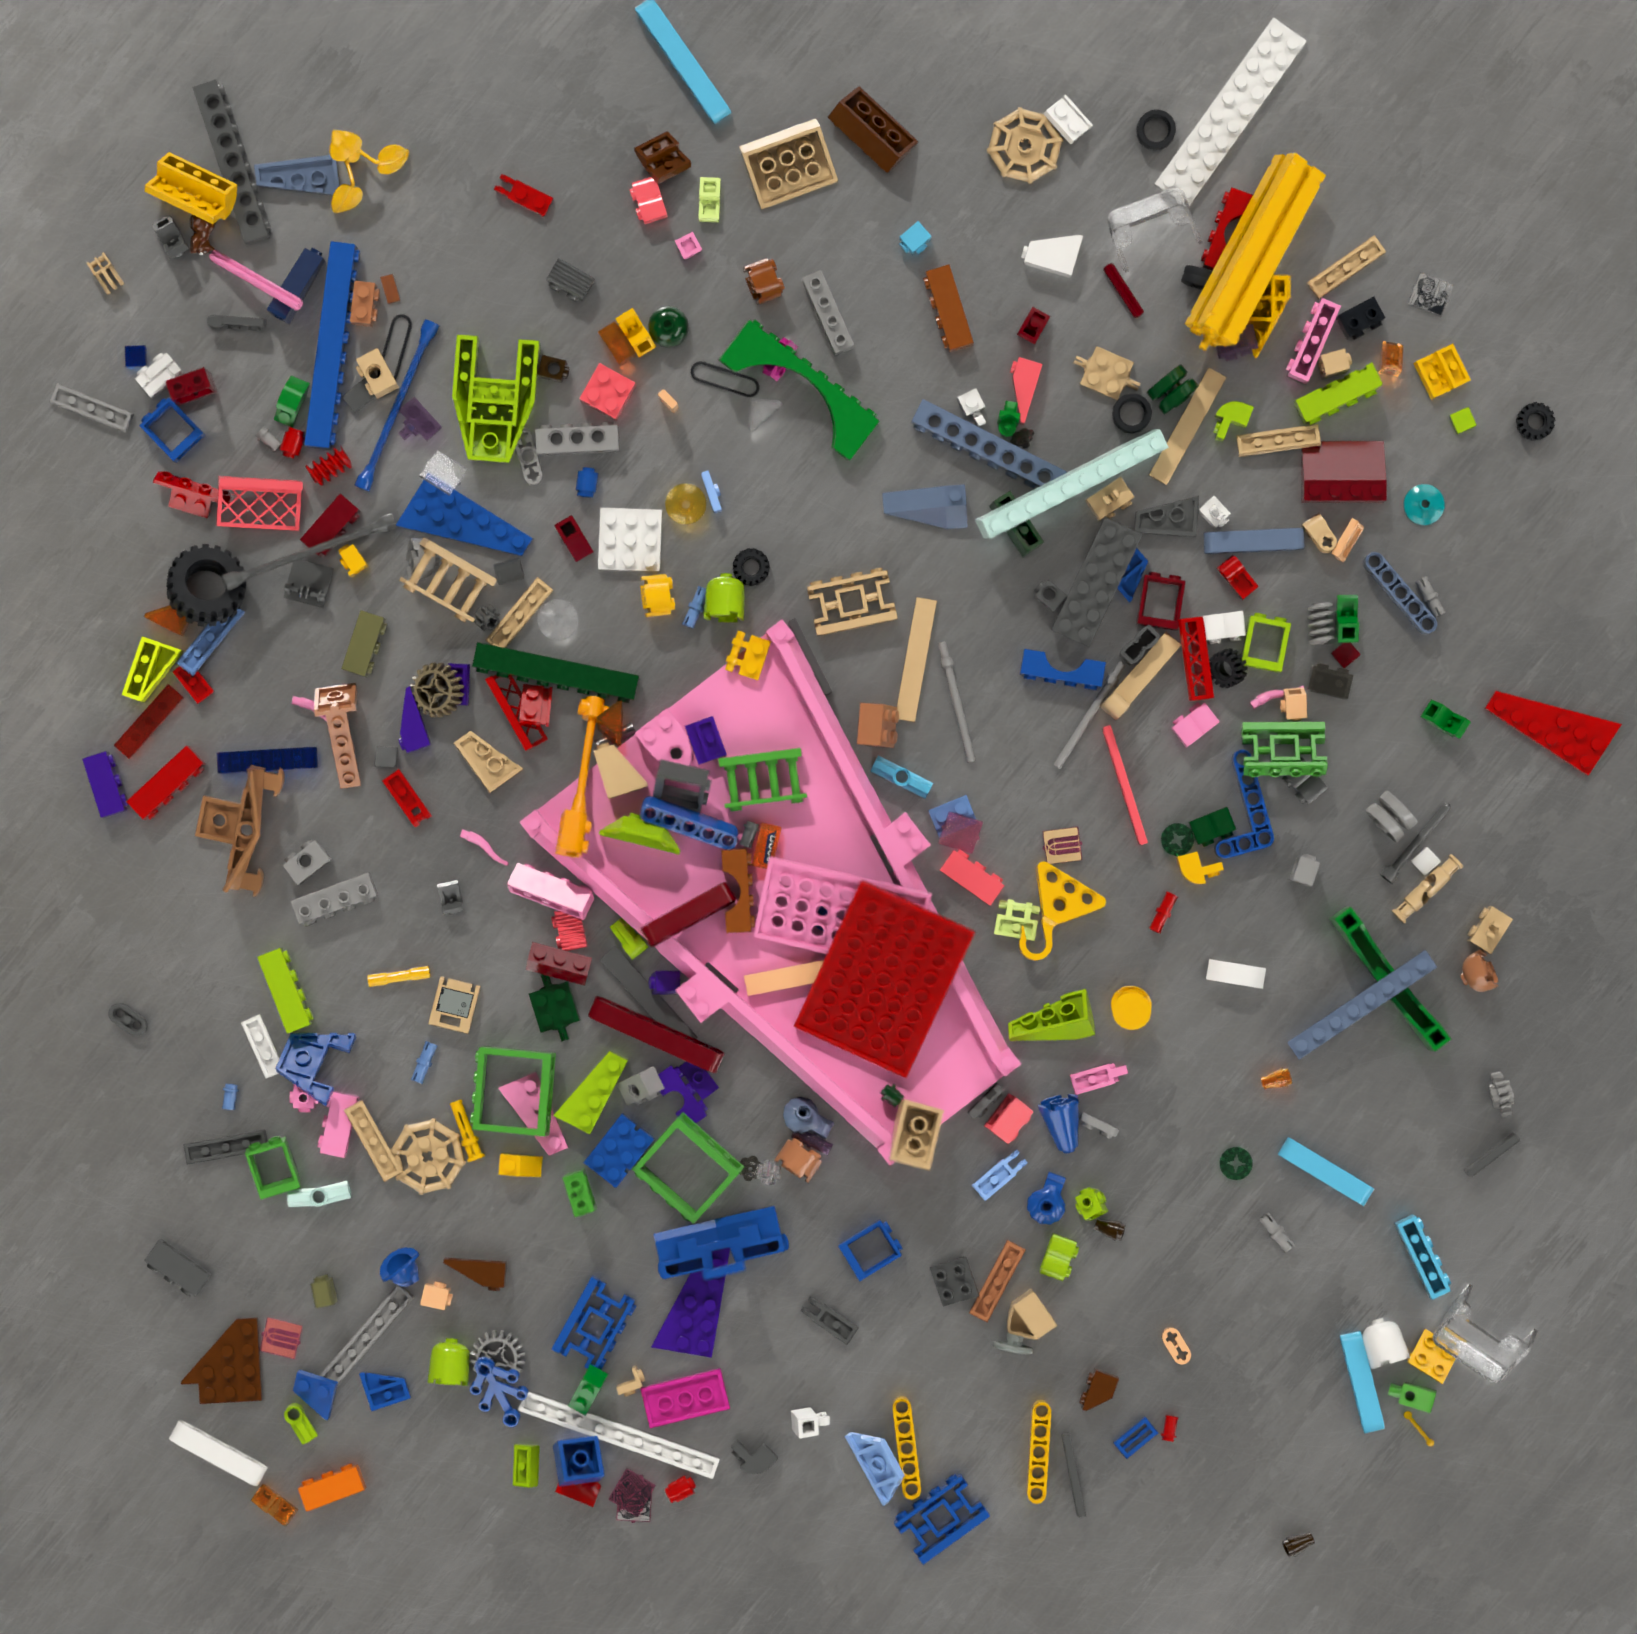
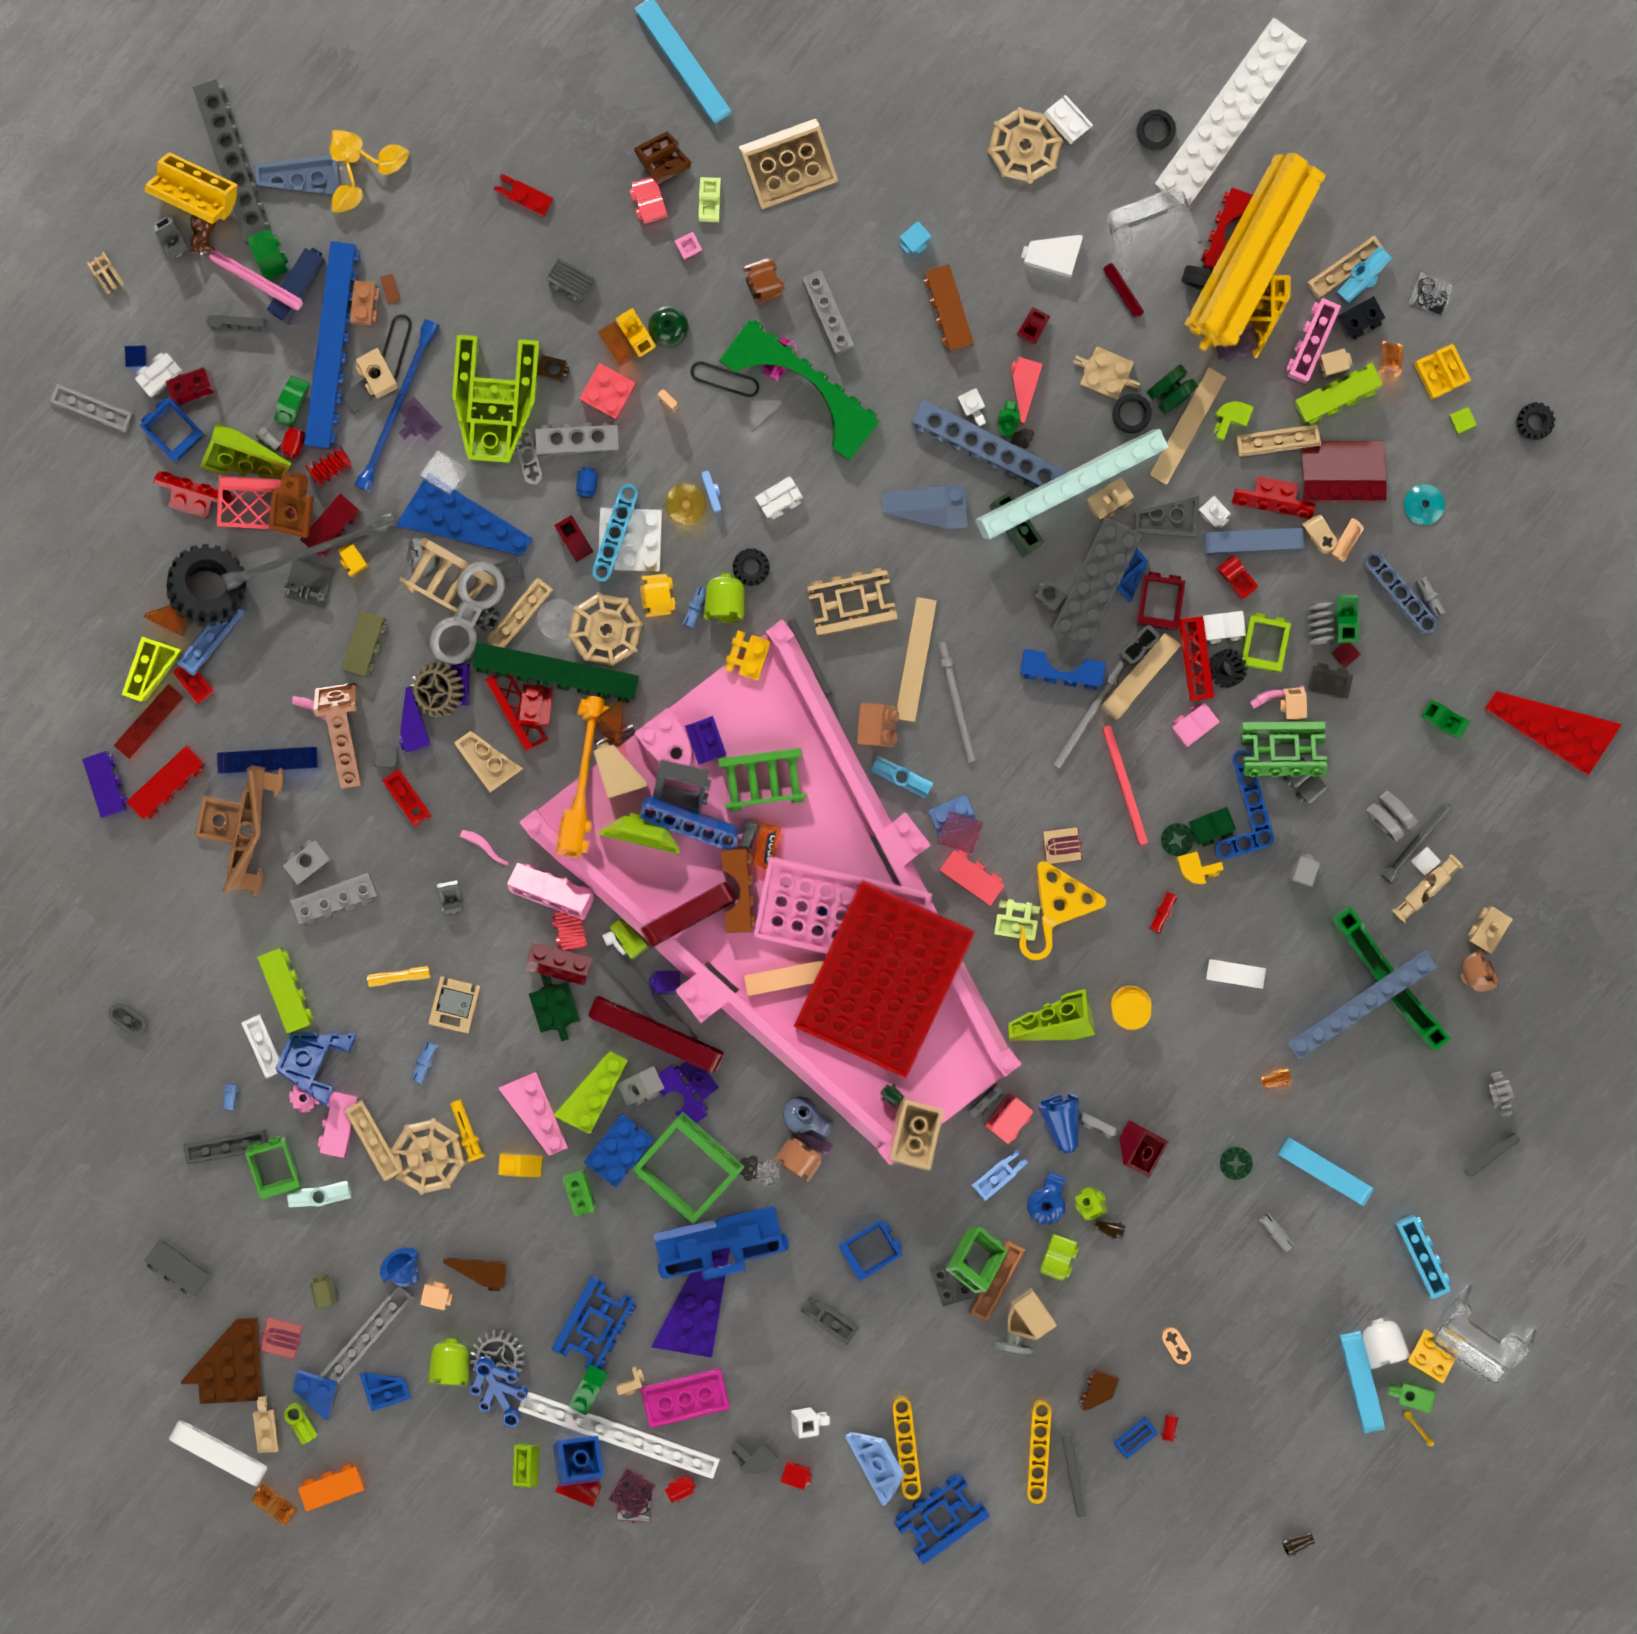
(235, 452): none -> lime wedge
(265, 1427): none -> tan plate
(267, 253): none -> green brick
(293, 496): none -> dark orange plate
(467, 613): none -> light grey bar
(546, 1090): bright green window -> none
(599, 619): none -> tan plate
(611, 939): none -> white hand
(621, 524): none -> medium azure beam
(778, 498): none -> white brick
(796, 1475): none -> red brick
(872, 129): reddish brown slope -> none
(966, 1274): none -> bright green window
(1096, 1077): bright pink hinge -> none
(1141, 1148): none -> dark red slope
(1274, 496): none -> red bracket
(1364, 274): none -> medium azure piece

